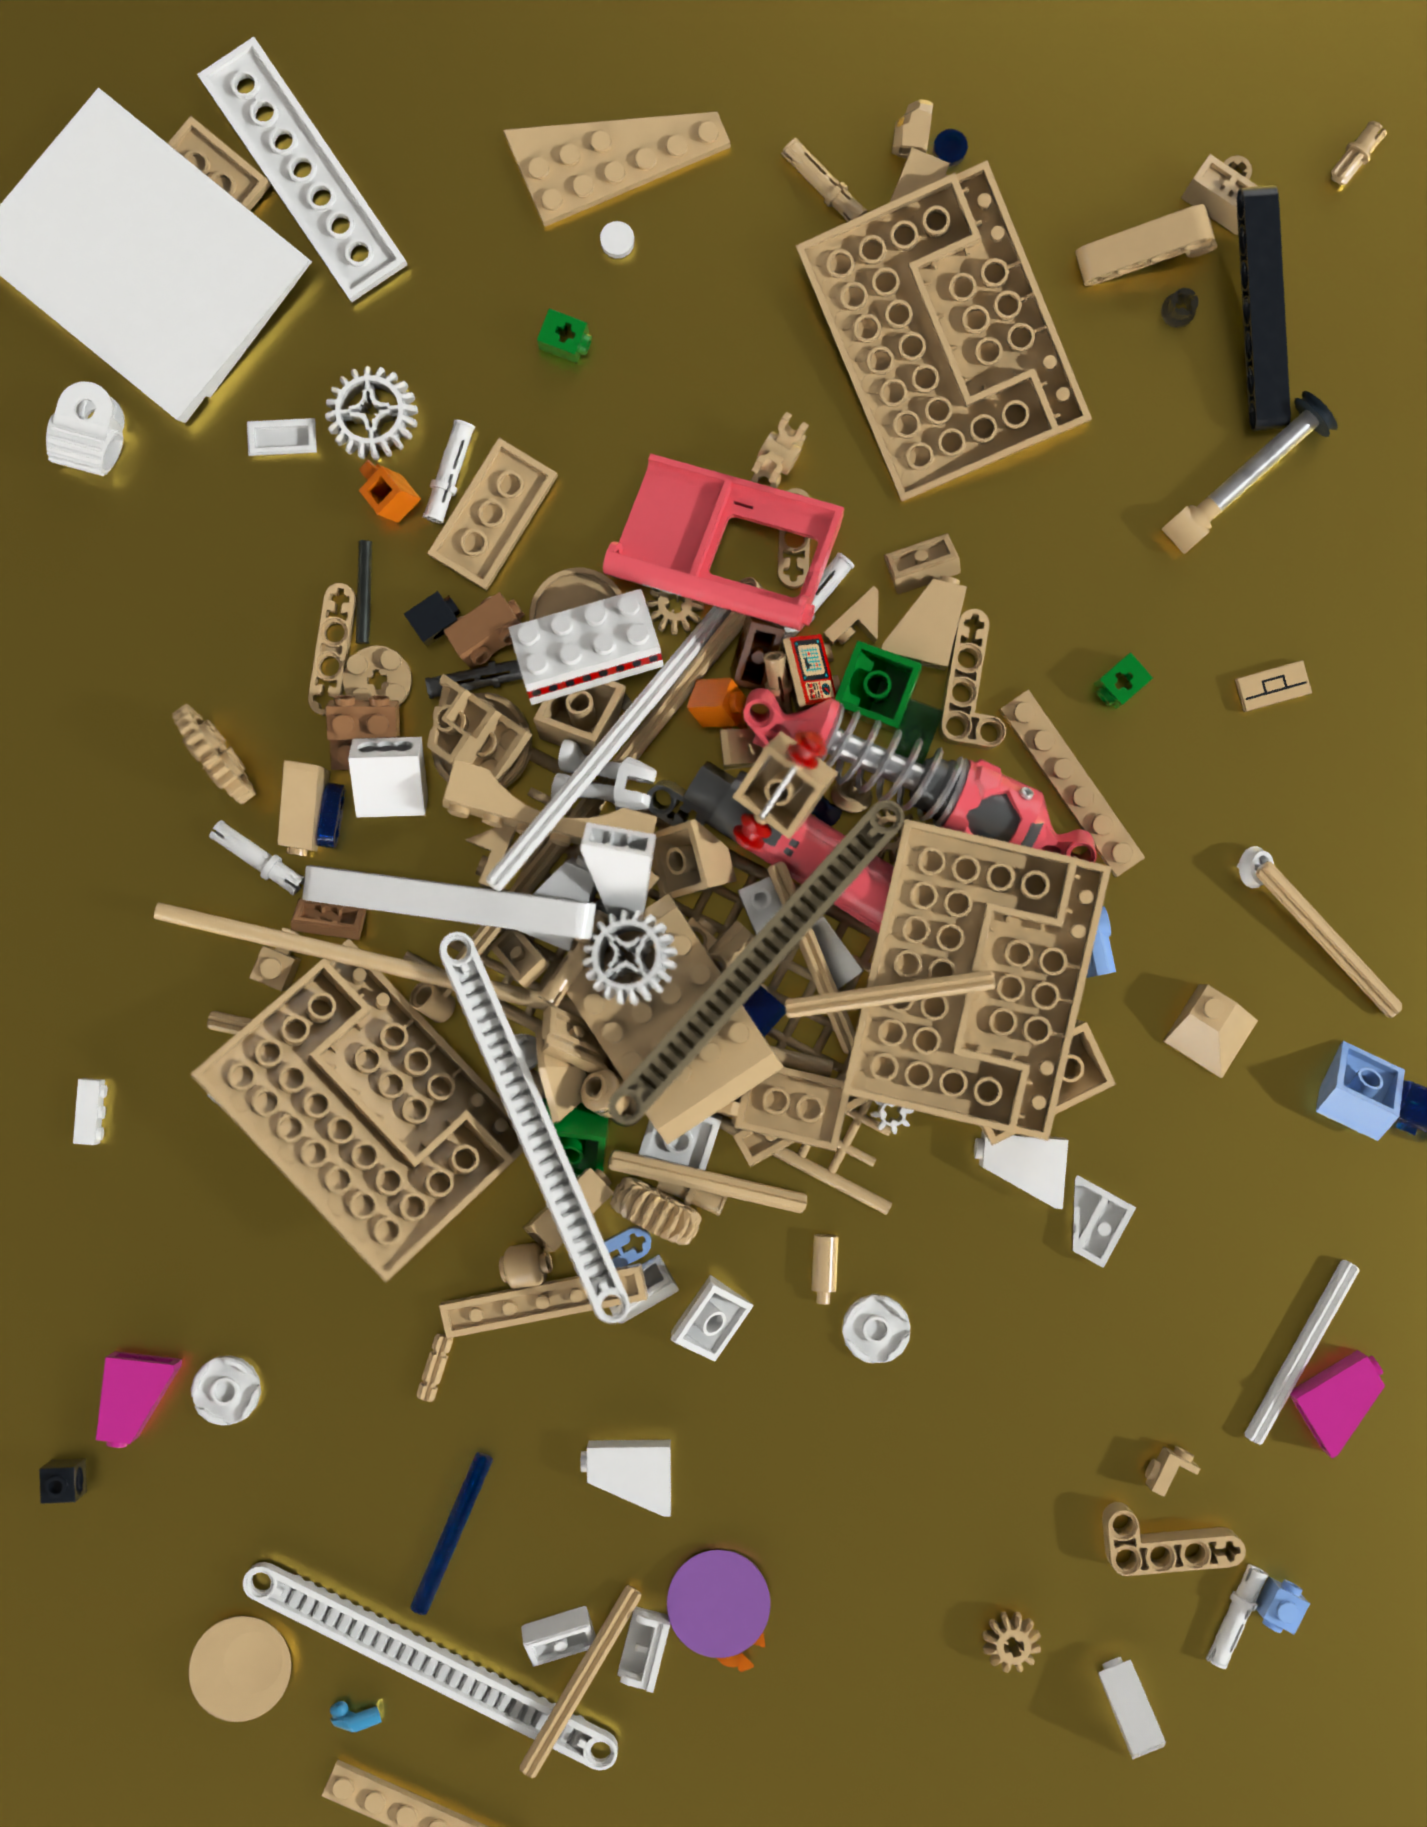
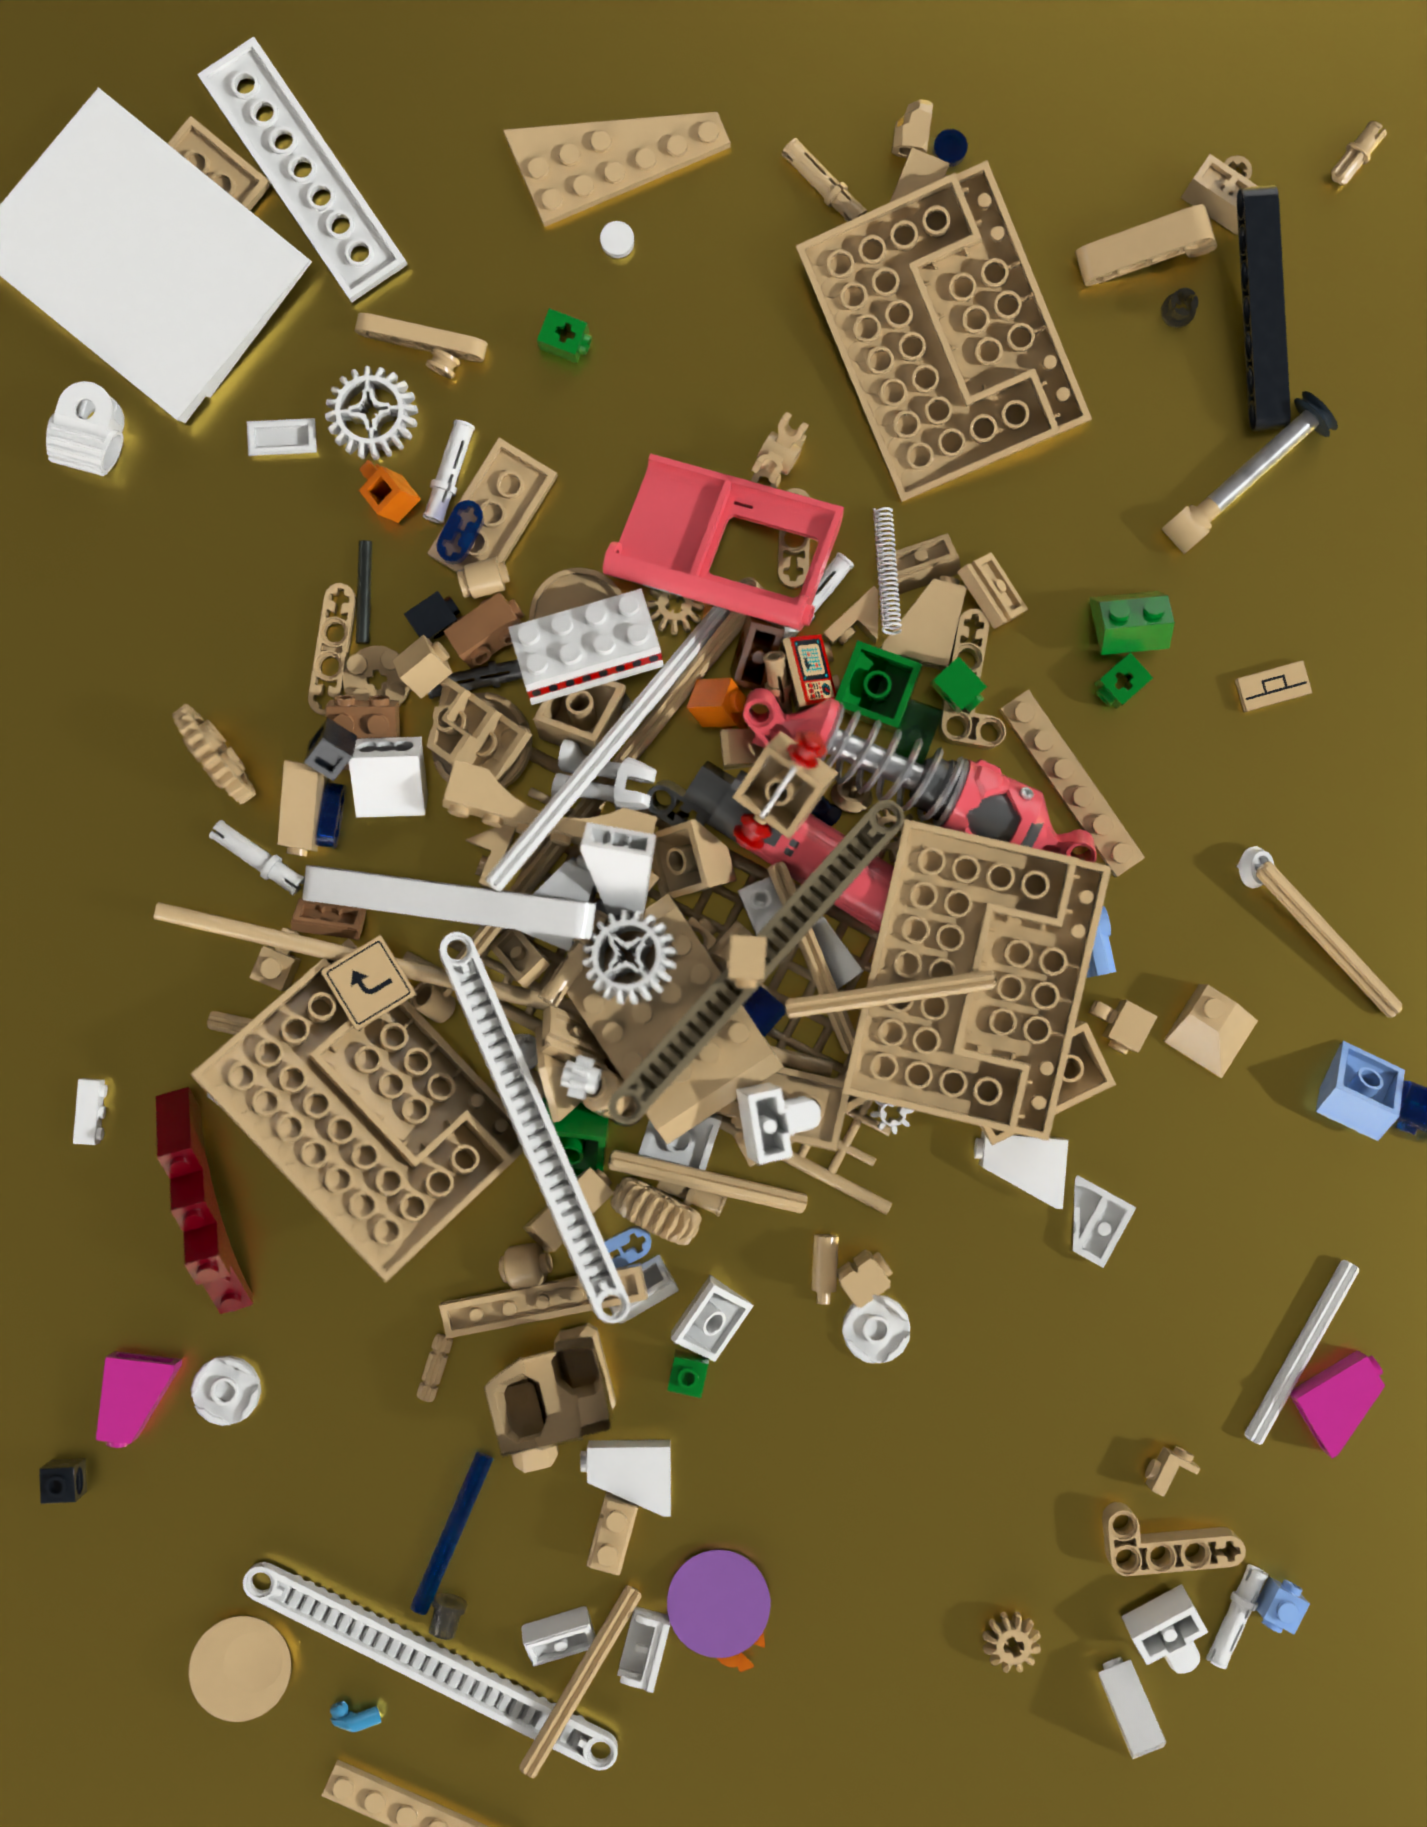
(194, 1203): none -> dark red arch
(330, 749): none -> black brick
(368, 982): none -> tan piece
(420, 337): none -> tan beam
(423, 665): none -> tan brick
(443, 363): none -> tan bush
(446, 1615): none -> clear smoke bush
(453, 527): none -> clear blue beam
(483, 578): none -> tan brick
(552, 1398): none -> tan piece
(581, 1077): none -> white gear
(612, 1534): none -> tan brick
(688, 1373): none -> green brick
(747, 960): none -> tan brick
(771, 1120): none -> white brick
(864, 1277): none -> tan brick
(880, 558): none -> white piece
(959, 686): none -> green brick
(992, 590): none -> tan plate
(1126, 1025): none -> tan brick
(1132, 622): none -> green slope
(1167, 1630): none -> white brick

